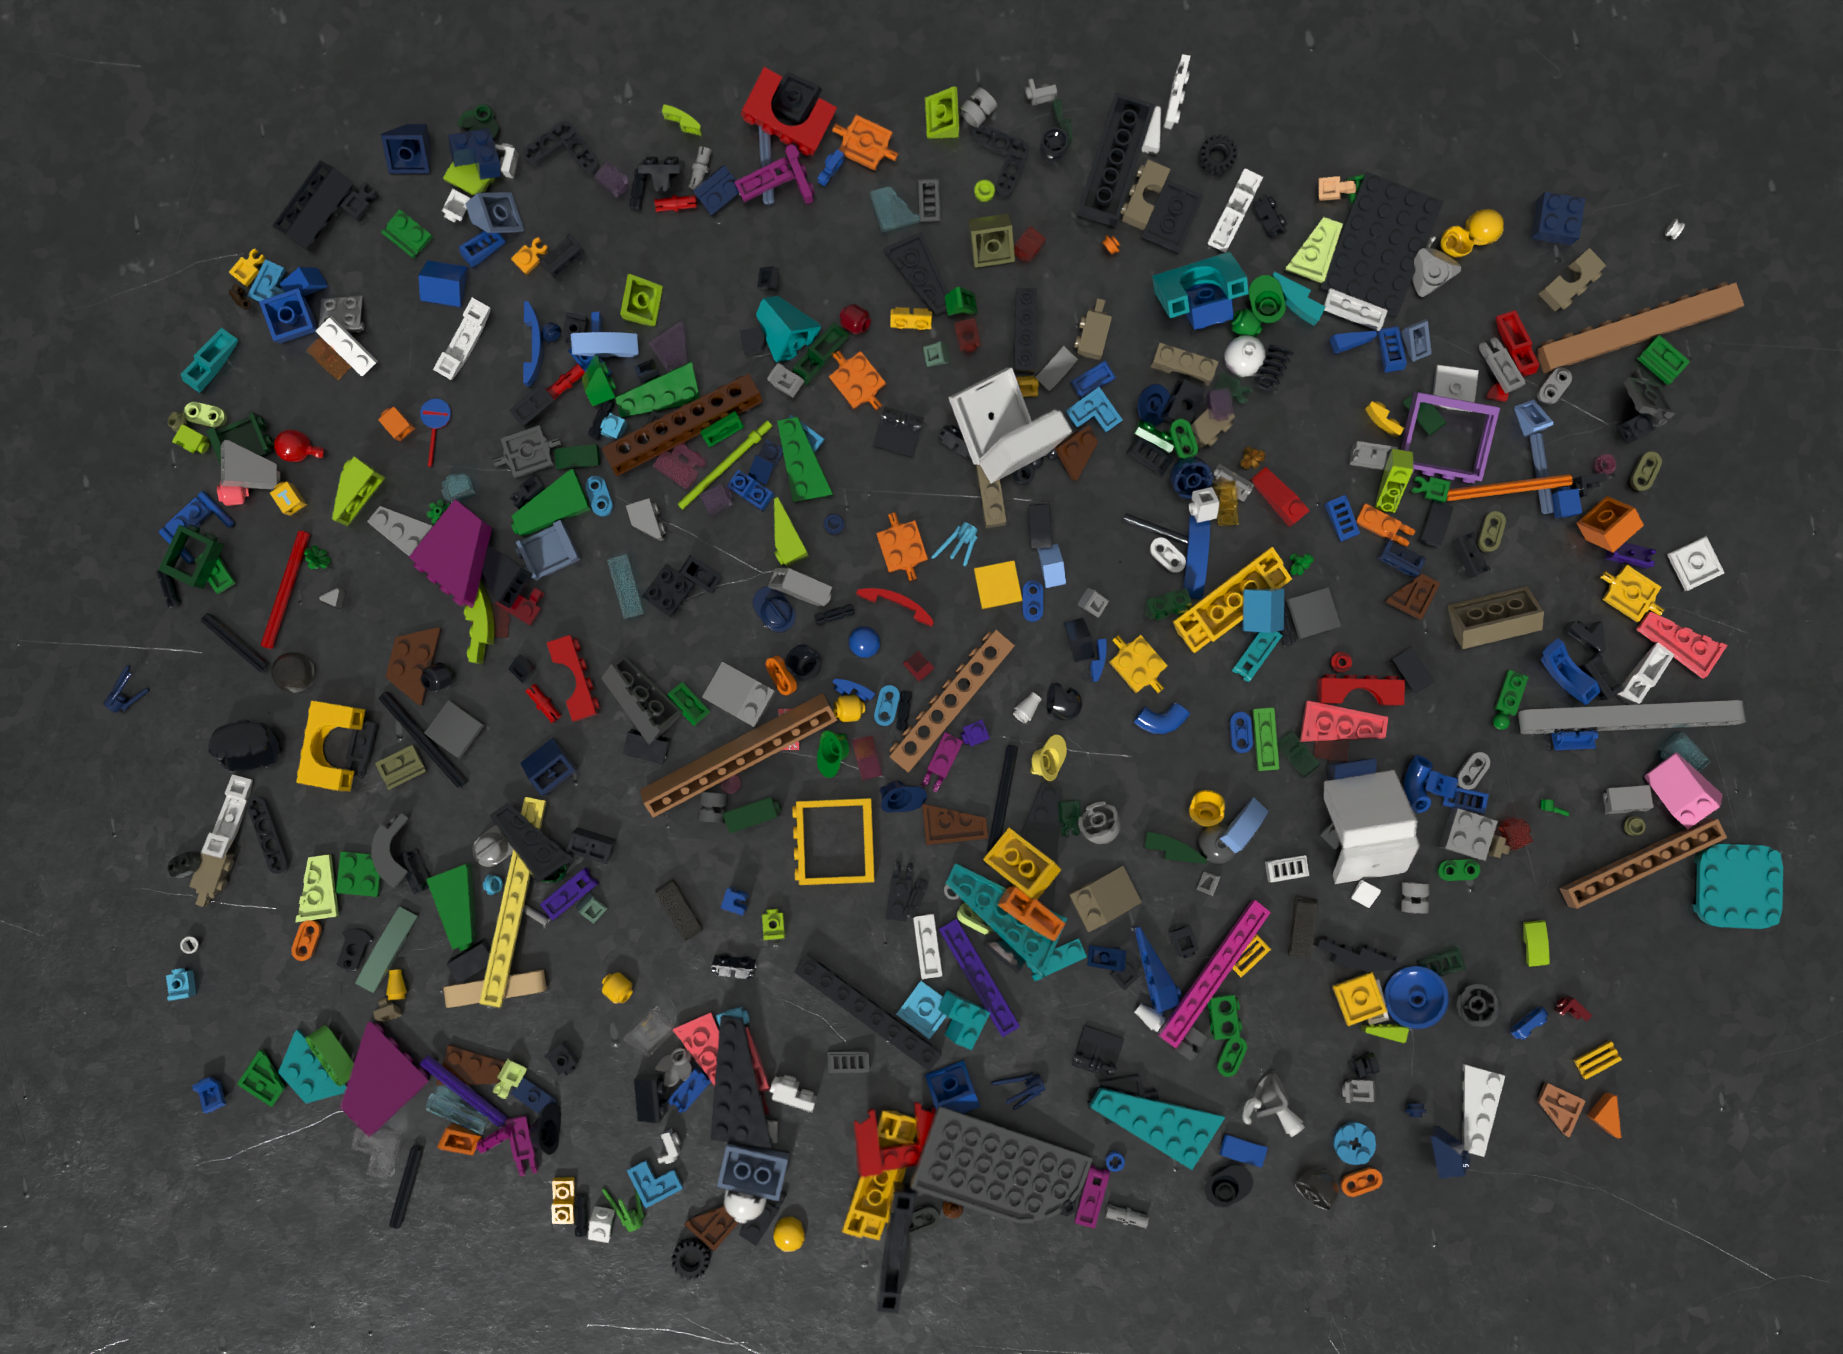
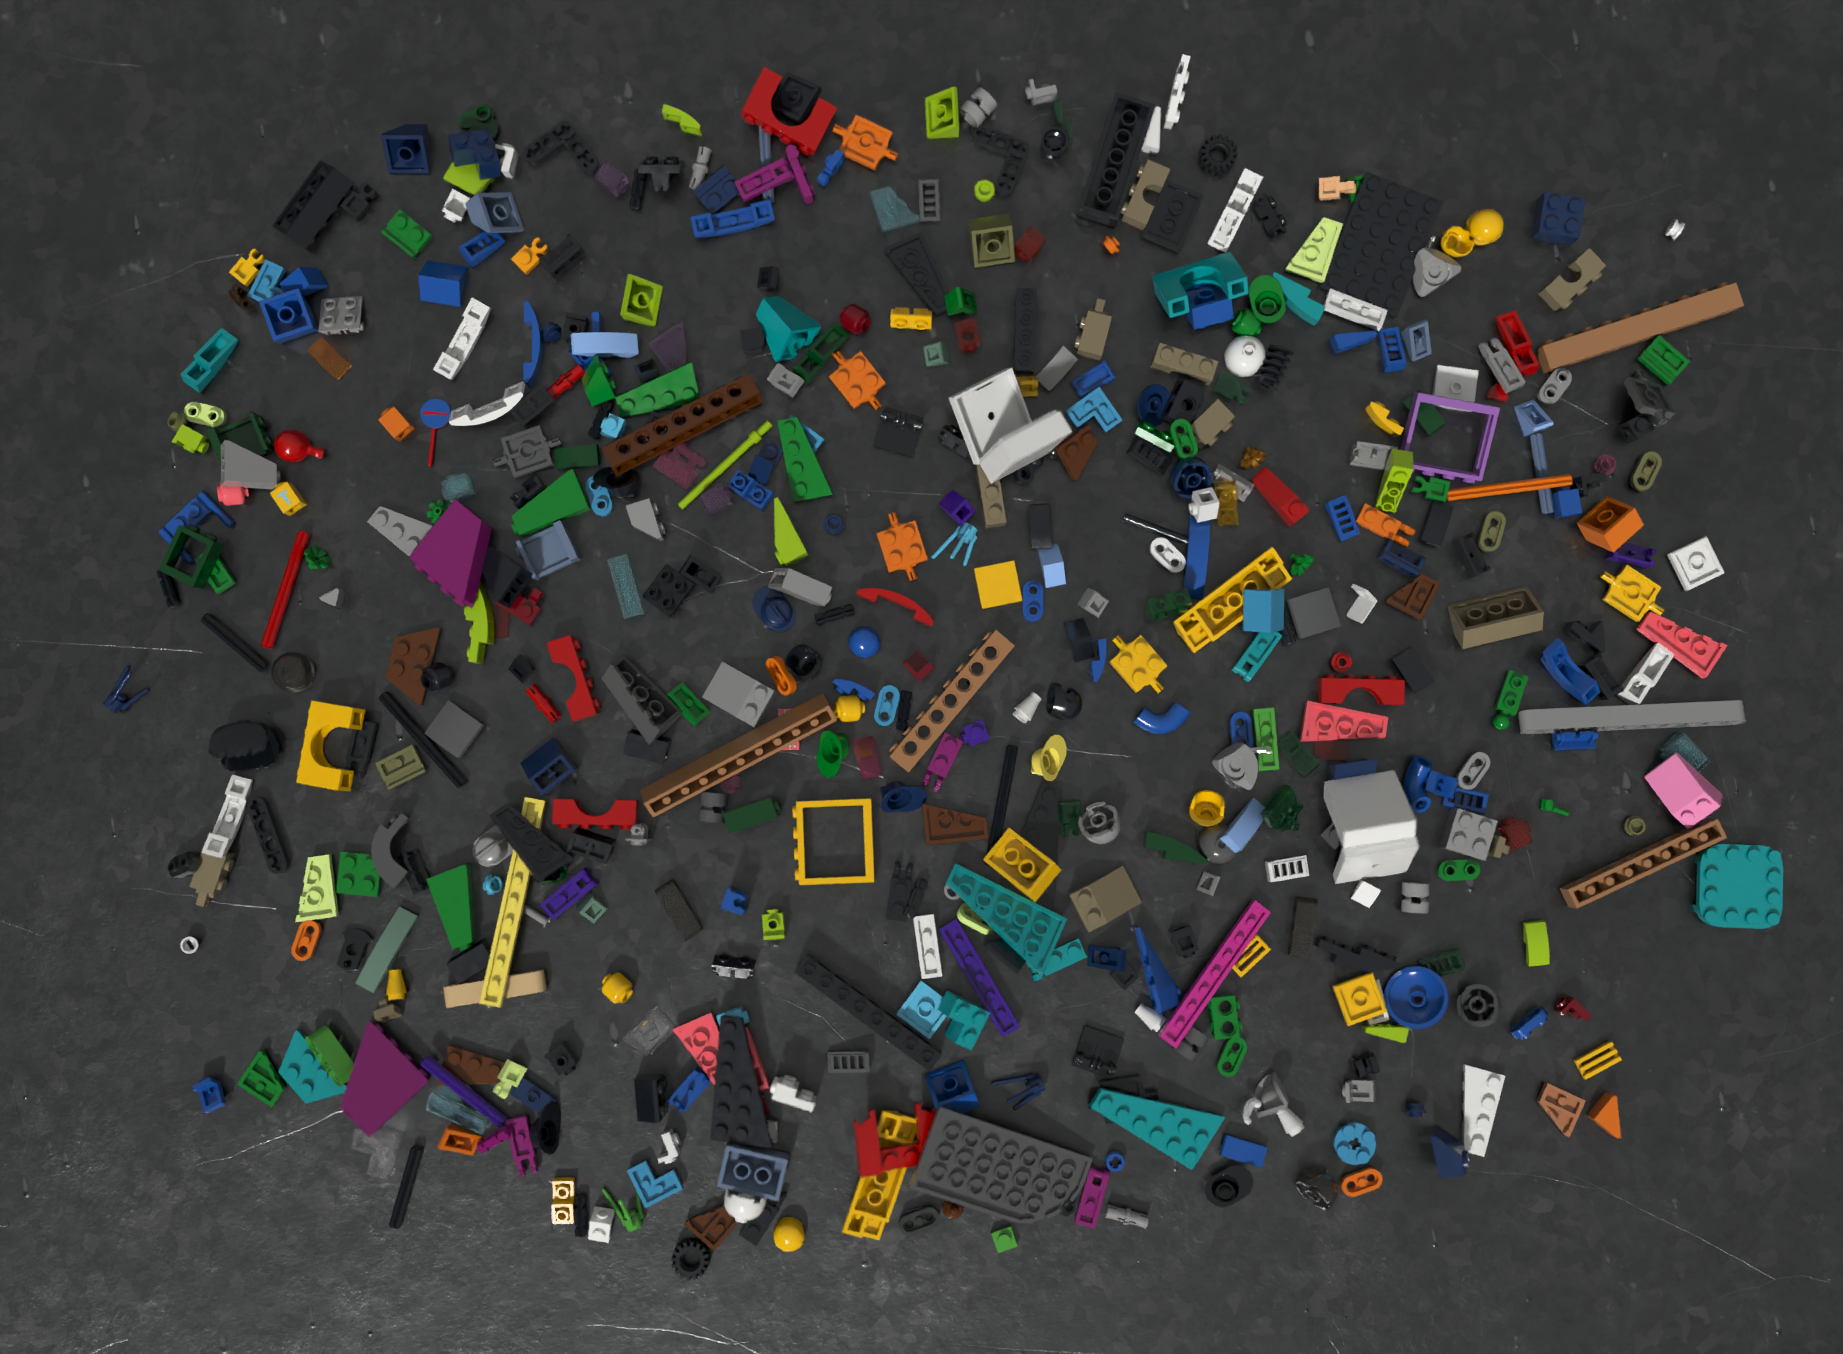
(187, 984): medium azure brick -> none
(346, 346): white plate -> none
(355, 487): lime slope -> none
(467, 416): none -> white slope
(570, 812): none -> red arch
(619, 486): none -> black piece
(639, 834): none -> light grey hinge
(675, 203): red pin -> none
(675, 1066): light grey plate -> none
(722, 429): green tile -> none
(733, 221): none -> blue slope
(895, 1247): black arch -> none
(956, 507): none -> dark purple brick
(1004, 1238): none -> bright green plate
(1031, 913): orange slope -> none
(1219, 404): clear purple brick -> none
(1239, 764): none -> light grey hat
(1283, 810): none -> clear green slope
(1362, 605): none -> white bracket
(1628, 799): light grey hinge -> none

